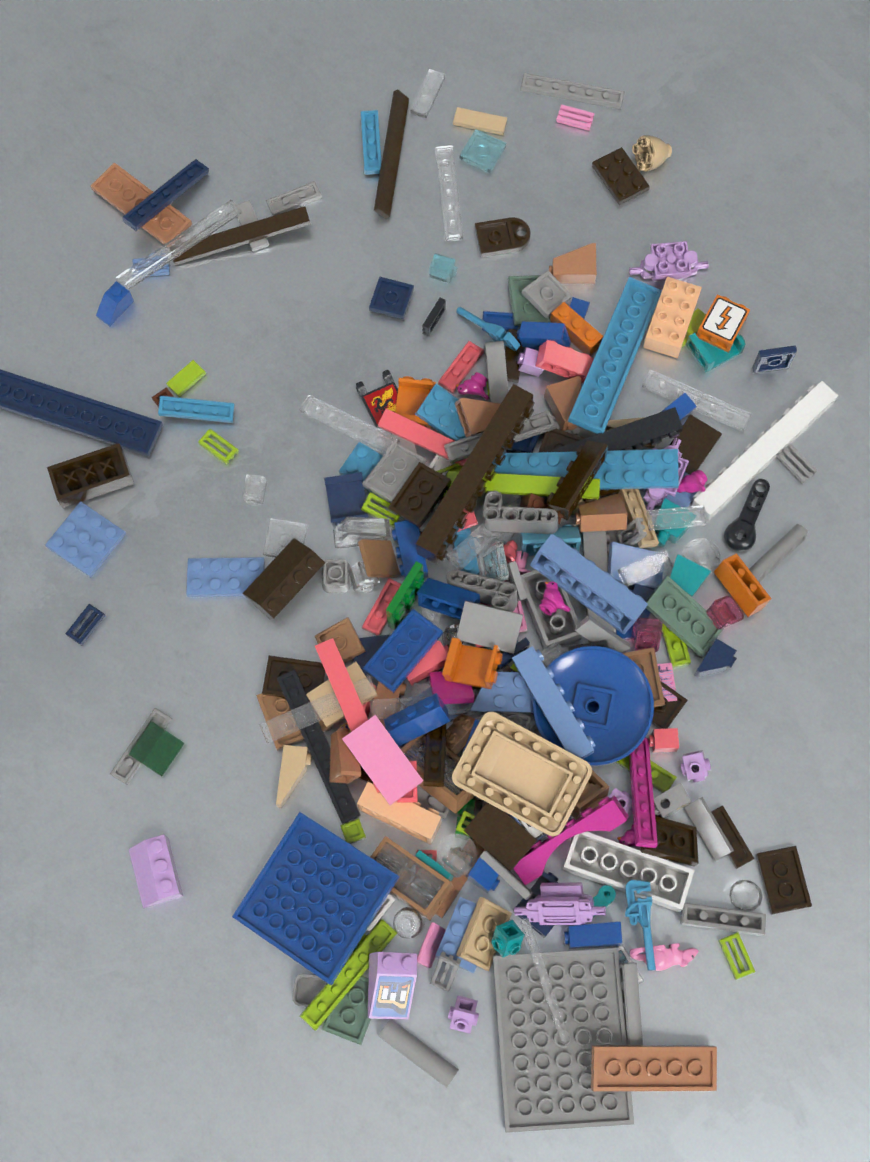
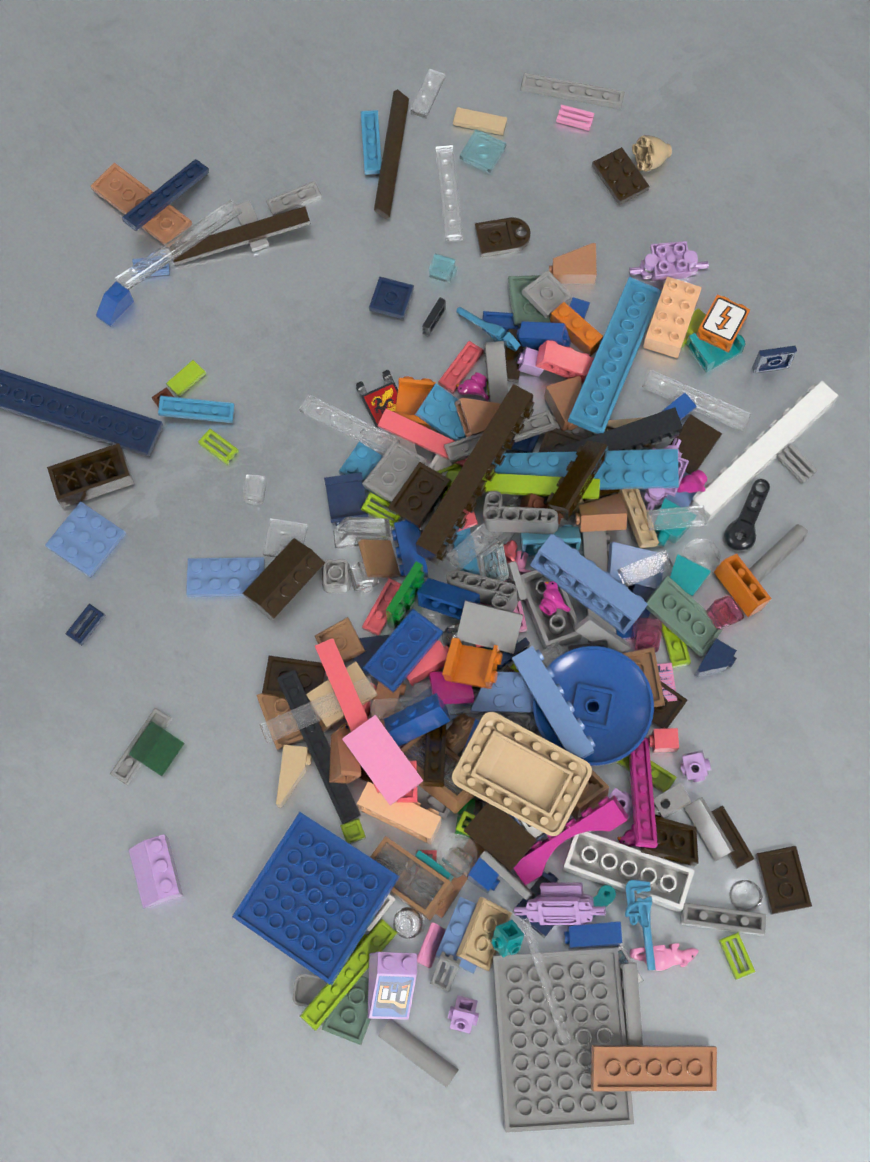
(634, 536): light grey tile -> none

